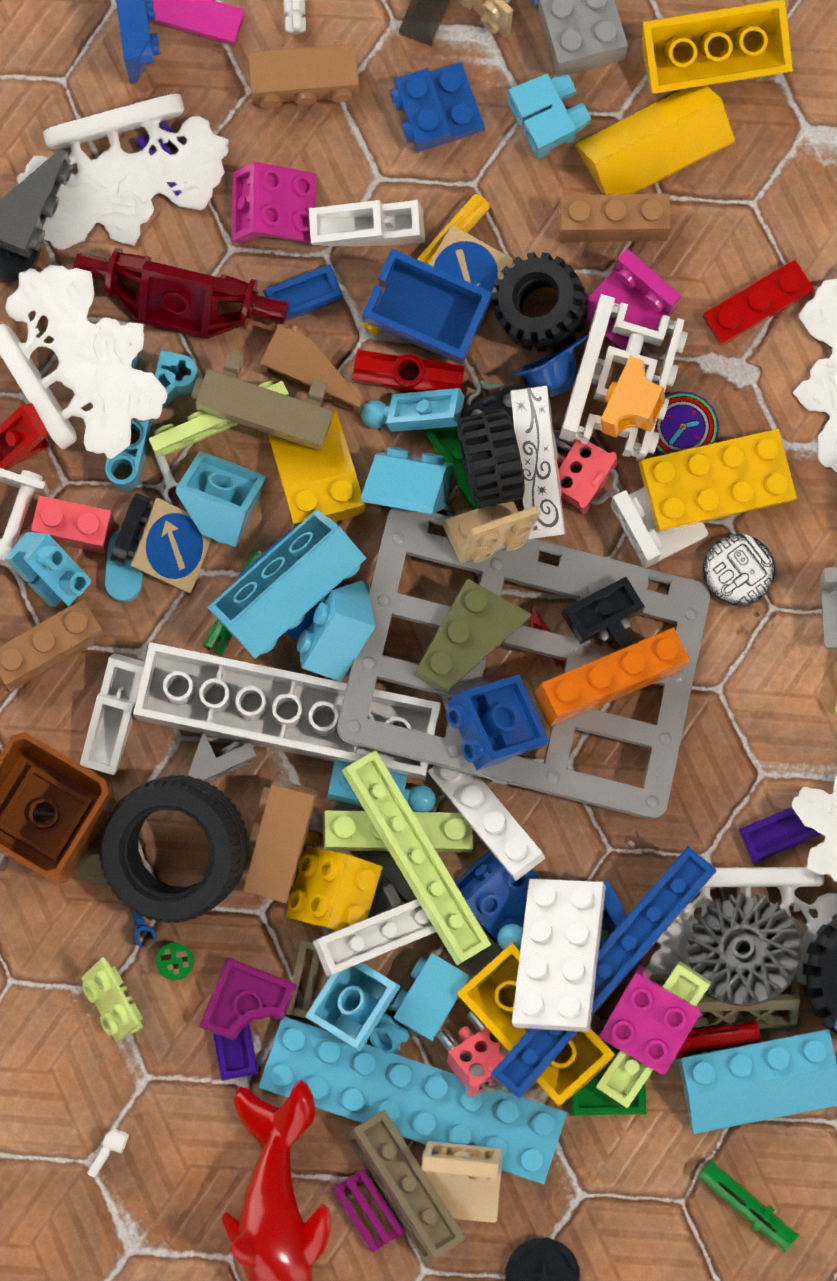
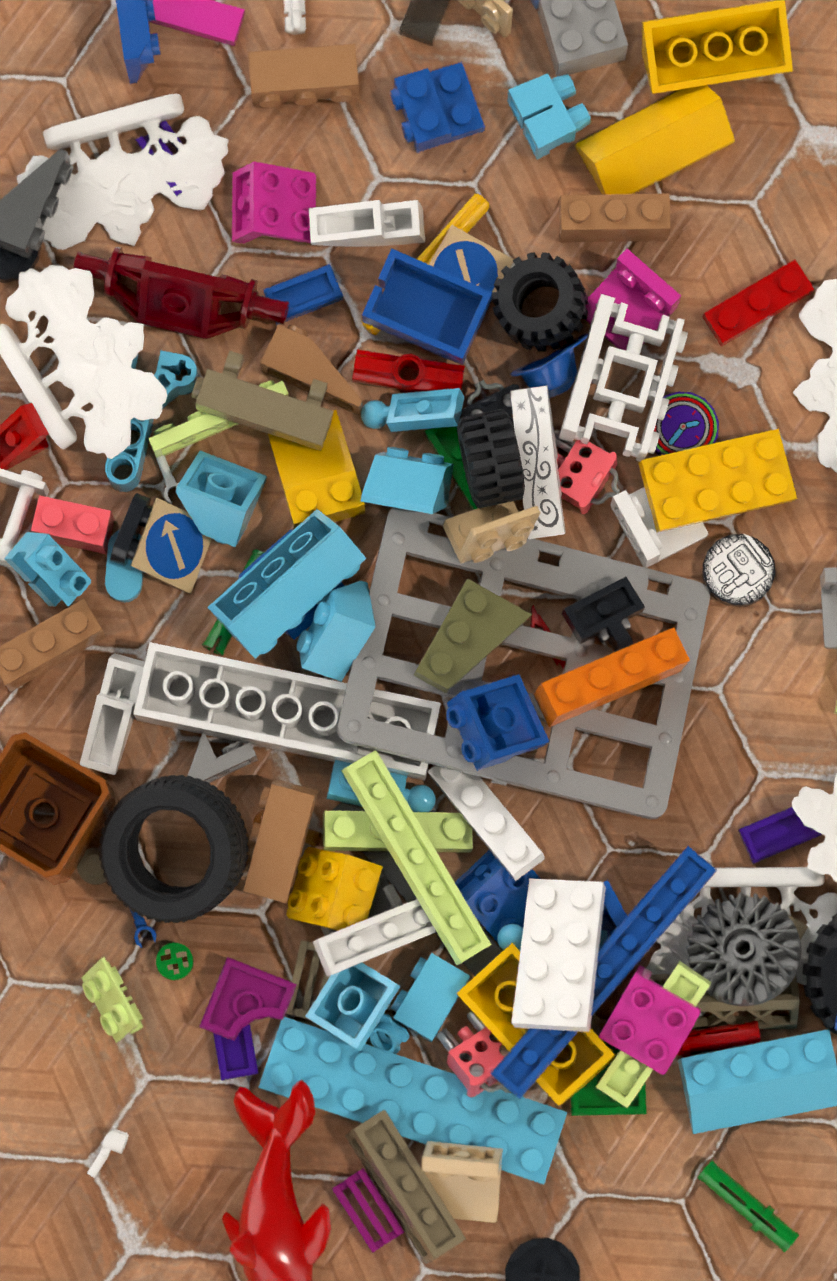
(632, 401): light orange brick -> none

